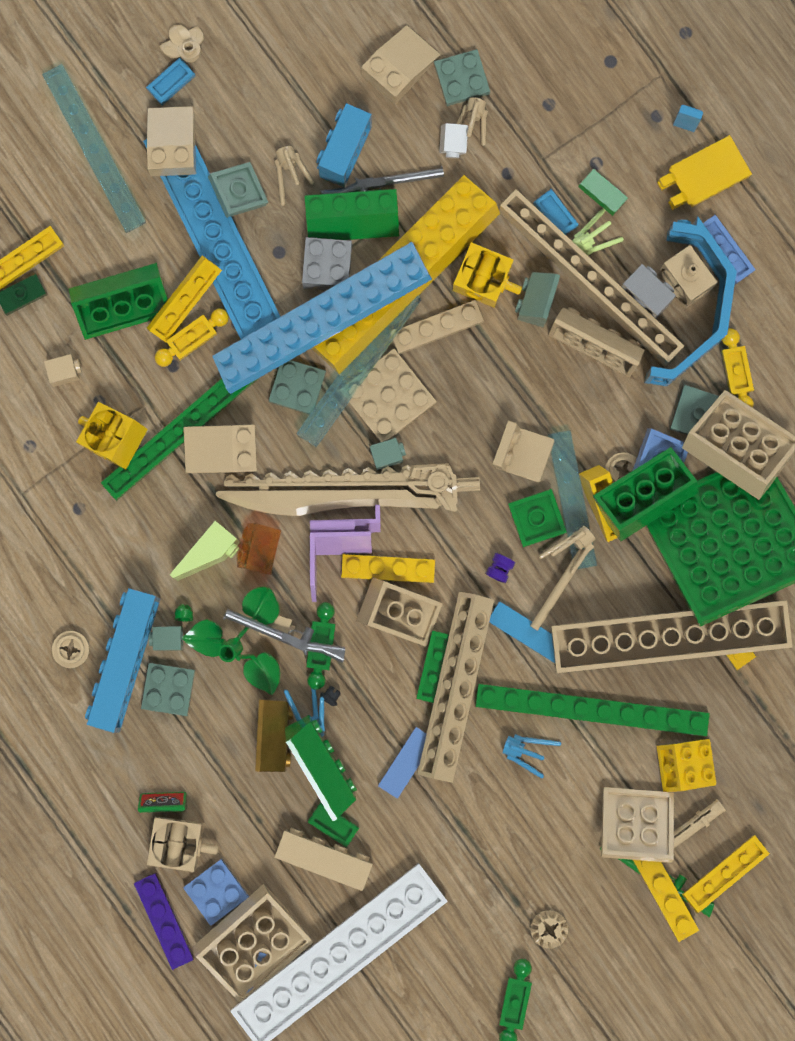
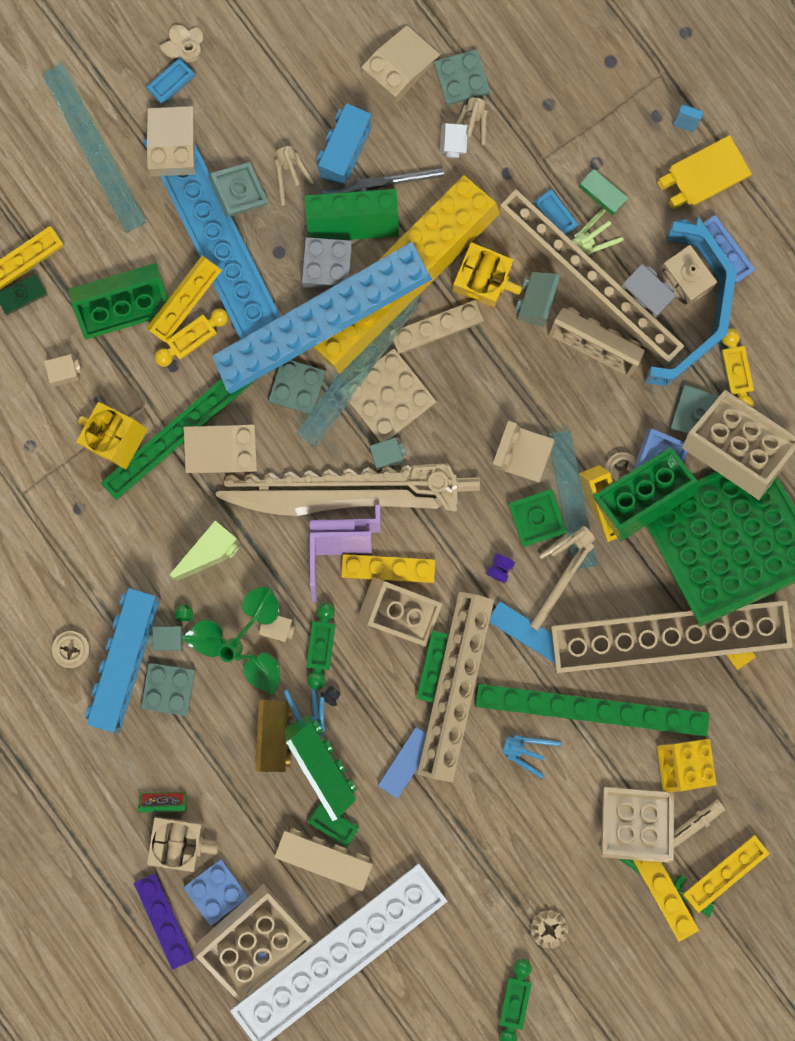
(258, 548): clear orange bracket -> none
(303, 644): flat silver piece -> none

